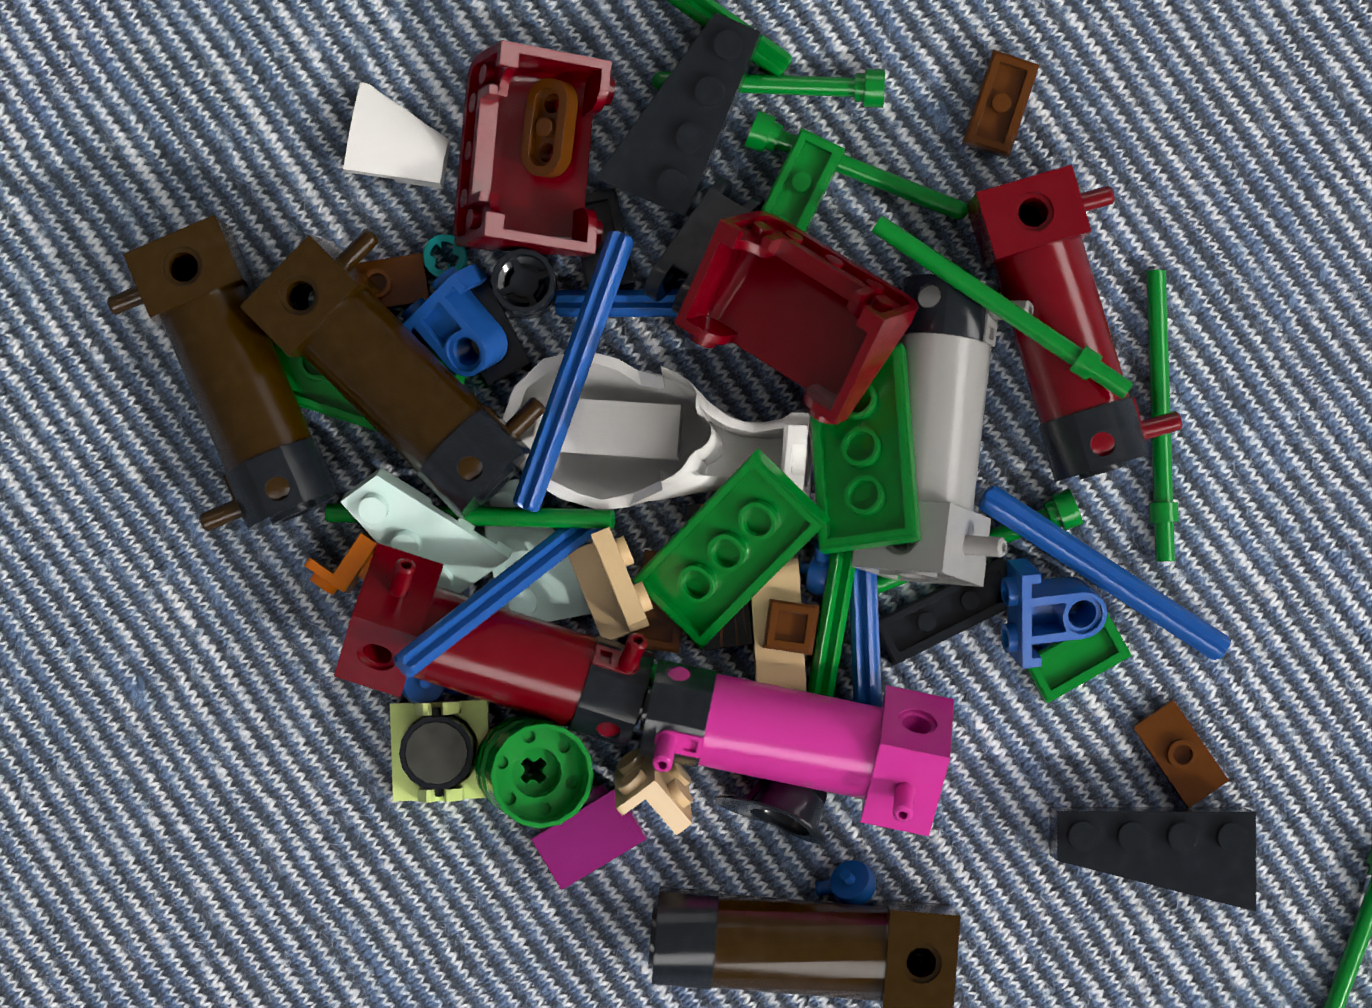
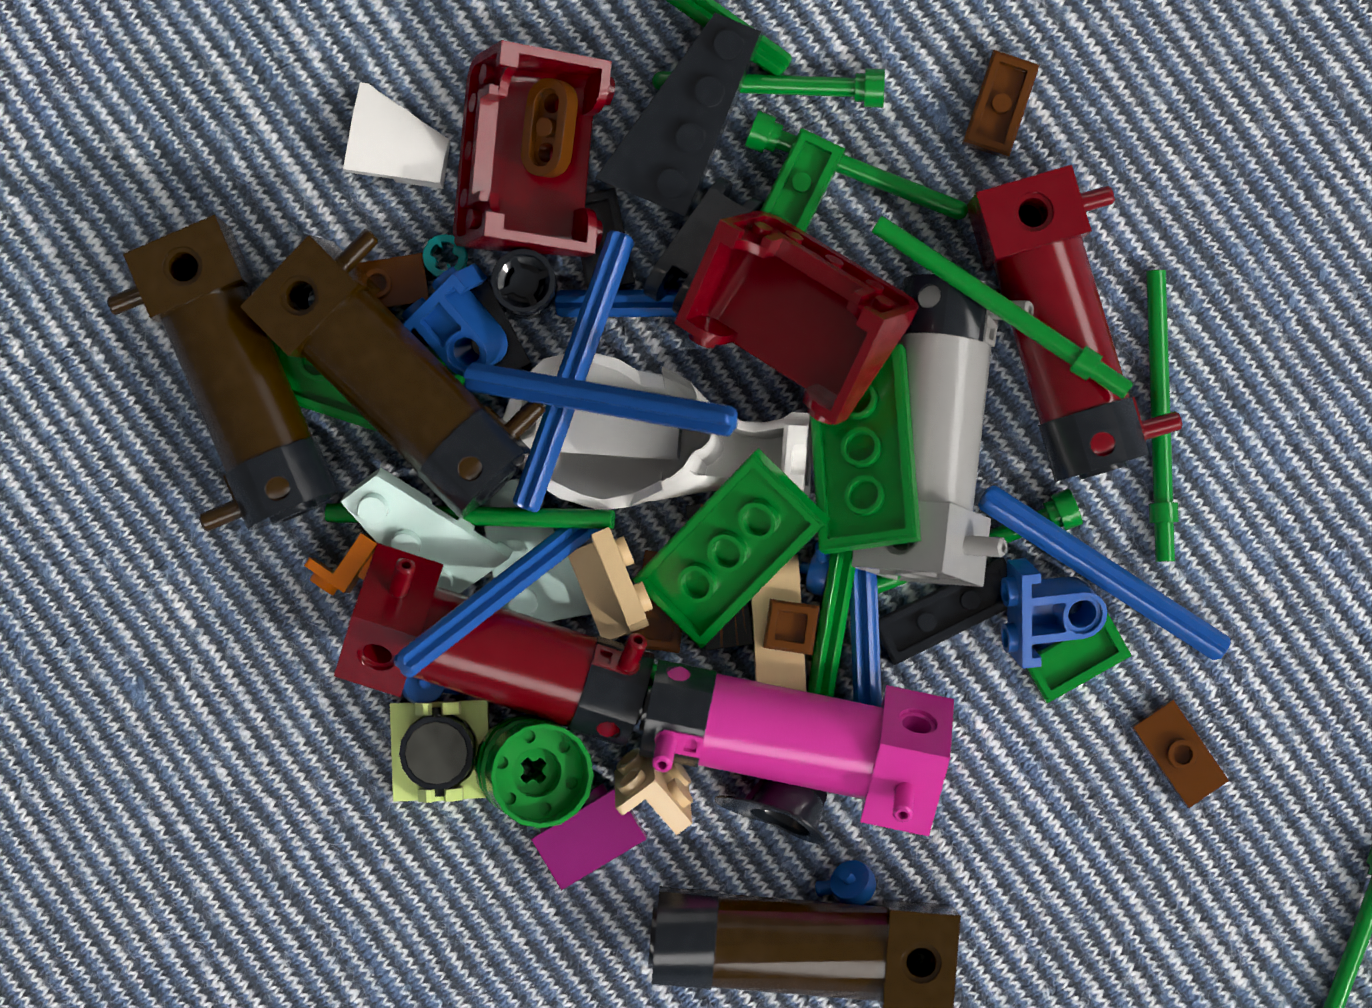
(601, 399): none -> blue axle
(1175, 848): black wedge -> none

